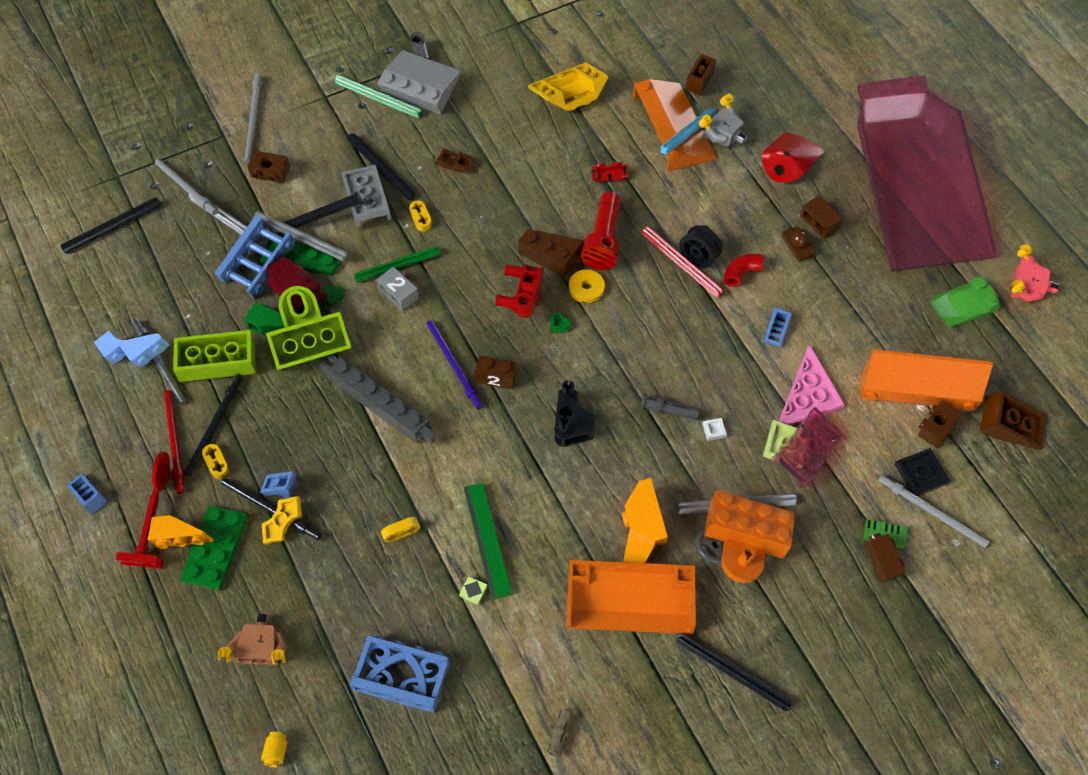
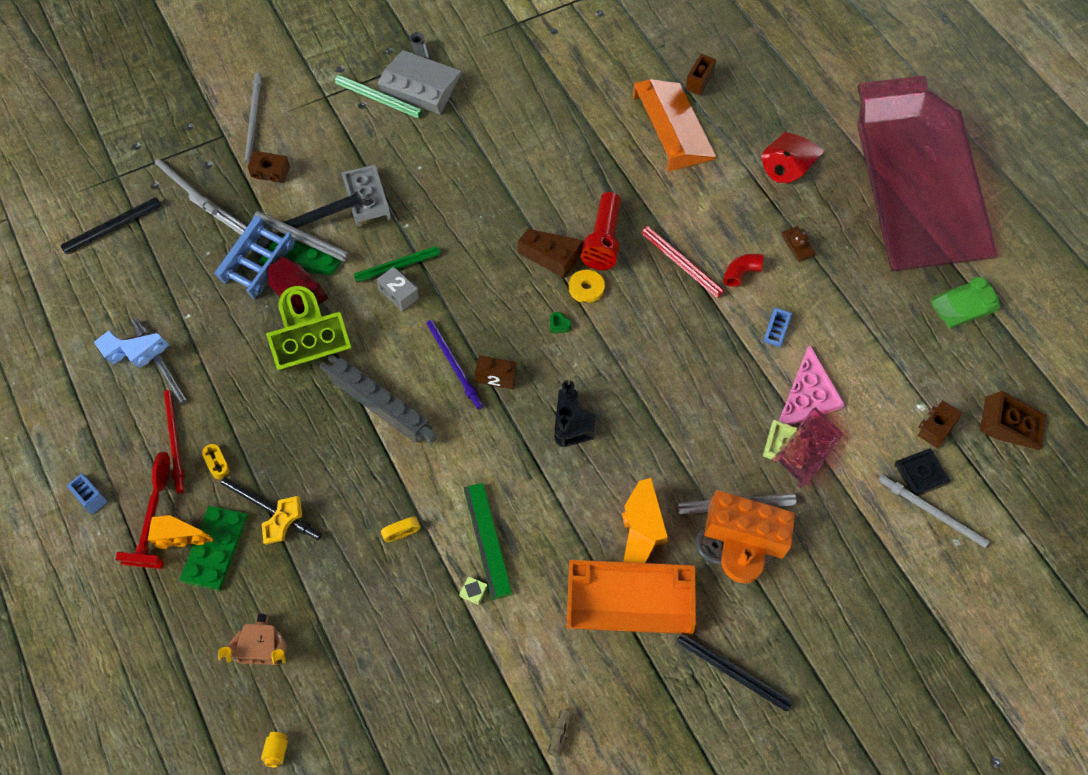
(214, 356): lime brick -> none
(230, 393): black bar -> none
(263, 319): green slope -> none
(280, 484): medium blue slope -> none
(334, 294): green tile -> none
(386, 691): medium blue fence -> none
(391, 176): black axle -> none
(418, 216): yellow beam -> none
(455, 162): reddish brown slope -> none
(528, 290): red piece -> none
(571, 87): yellow slope -> none
(616, 171): red hinge -> none
(660, 405): dark grey pin -> none
(686, 132): medium azure axle -> none
(701, 246): black wheel -> none
(714, 429): white tile -> none
(725, 125): light grey torso -> none
(821, 217): reddish brown brick -> none
(884, 557): reddish brown brick -> none
(896, 532): bright green tile -> none
(924, 379): orange slope -> none
(1031, 278): coral torso -> none

